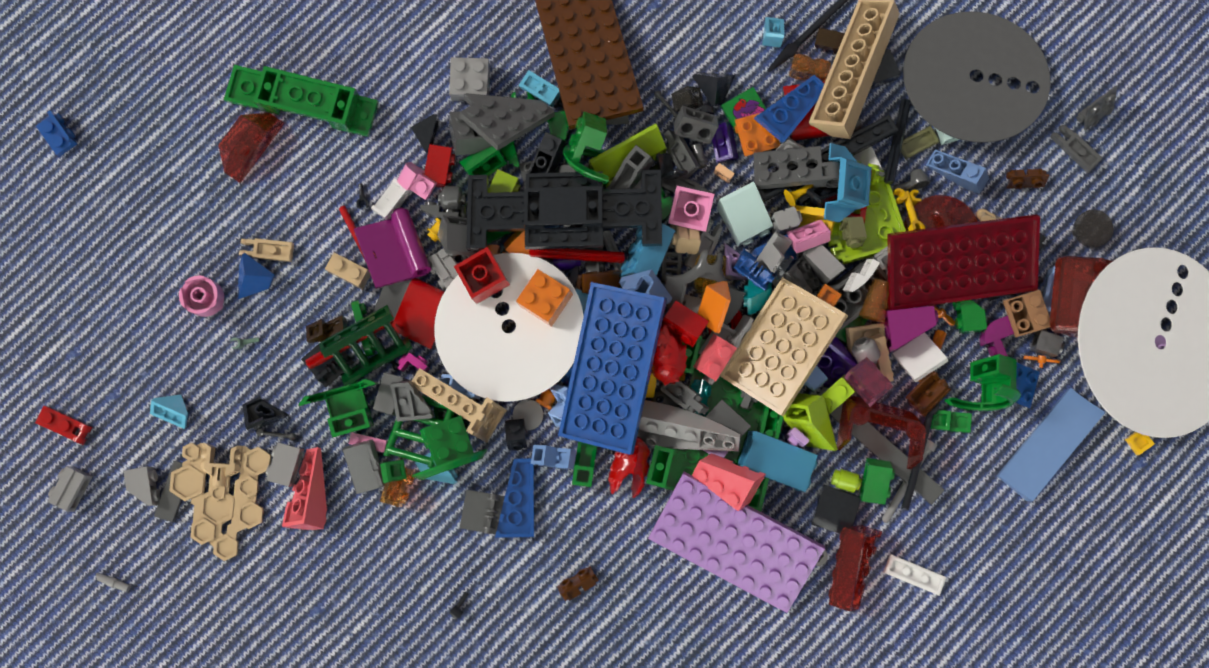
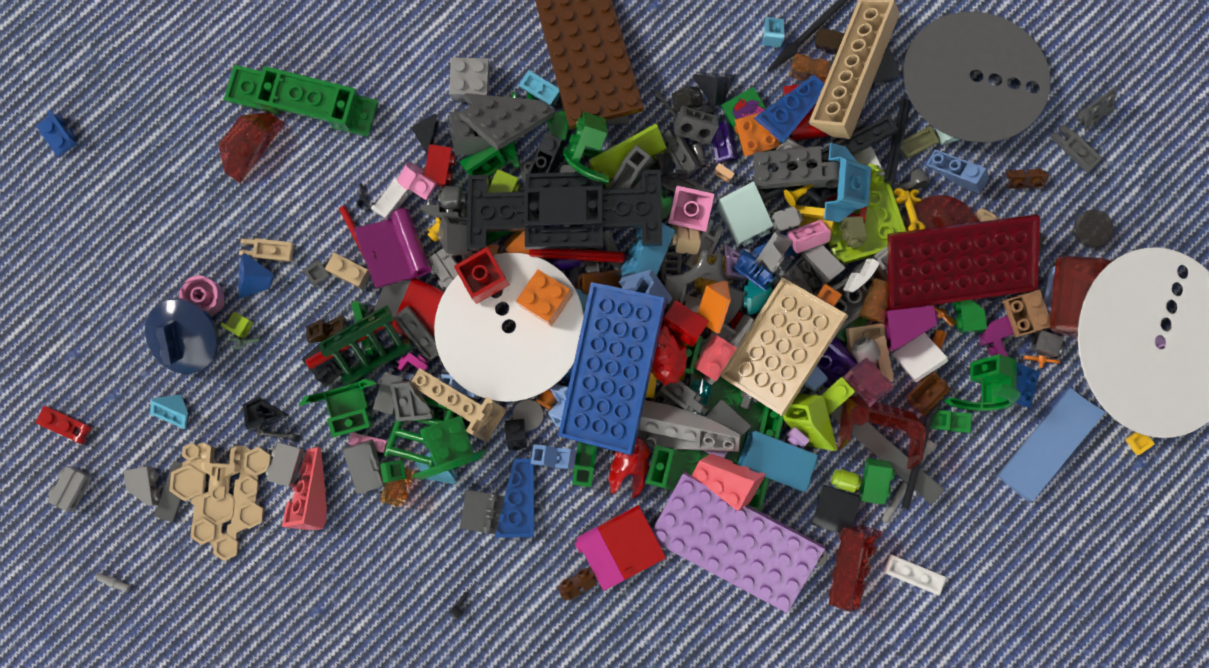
(181, 335): none -> dark blue bracket
(238, 325): none -> lime panel
(316, 273): none -> dark grey plate
(417, 333): none -> dark grey tile
(620, 547): none -> red door

